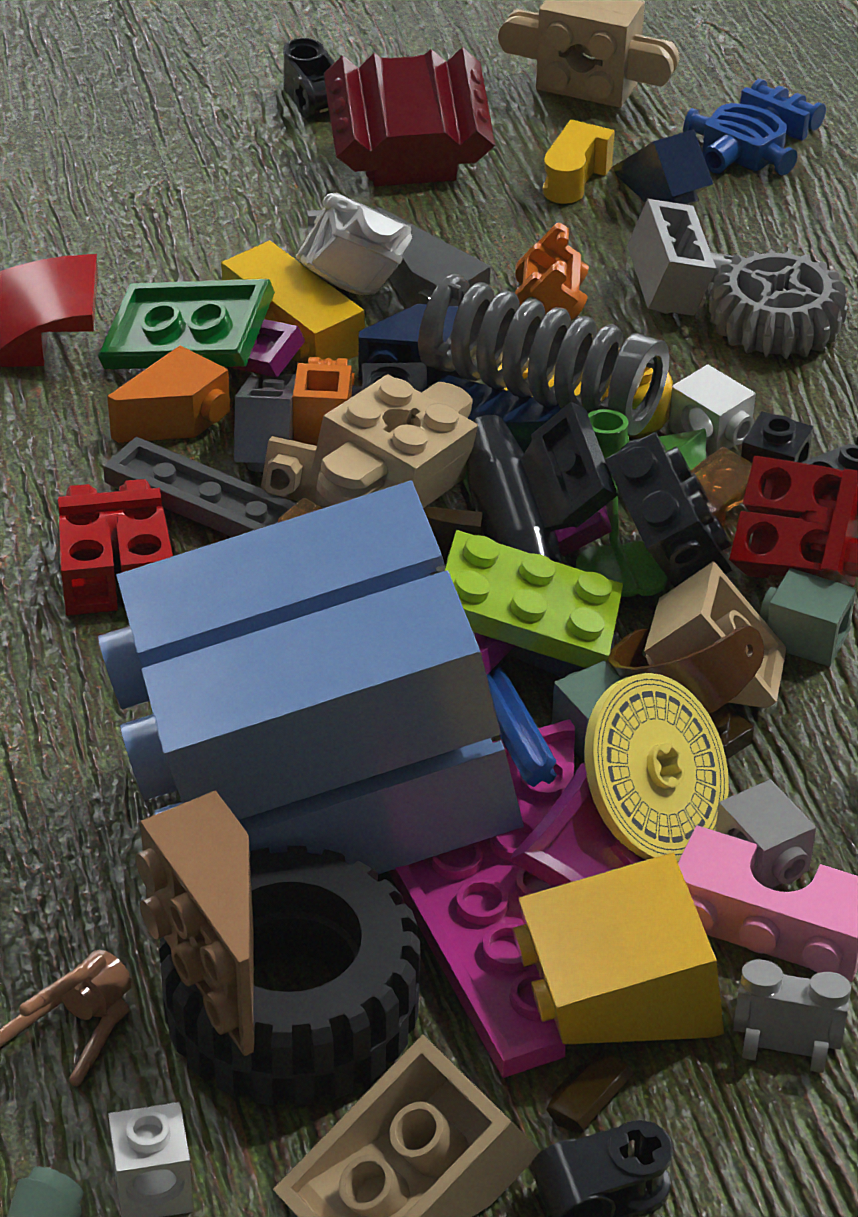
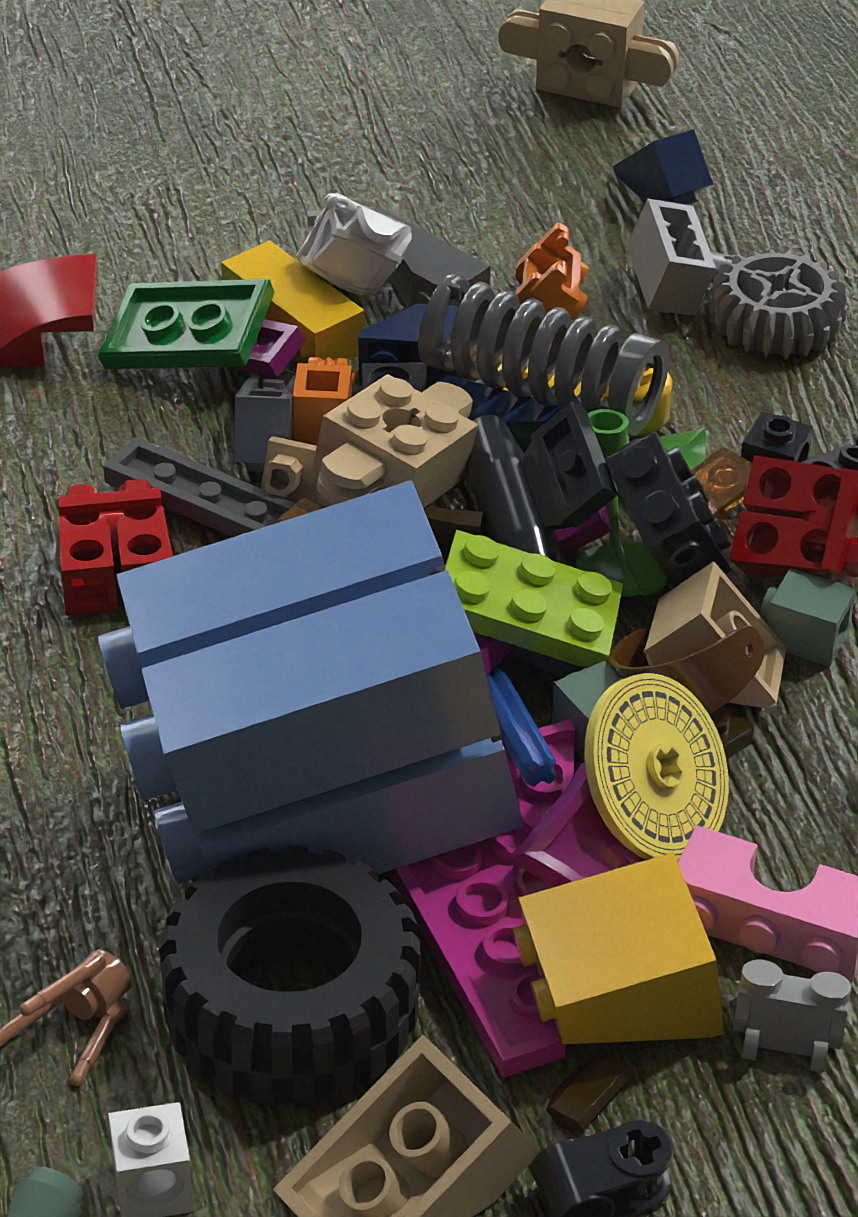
(170, 399): orange slope -> none
(202, 906): medium nougat slope -> none
(303, 74): black piece -> none
(409, 116): dark red slope -> none
(574, 158): yellow leg -> none
(714, 403): white brick -> none
(756, 129): blue piece -> none
(776, 825): light grey brick -> none

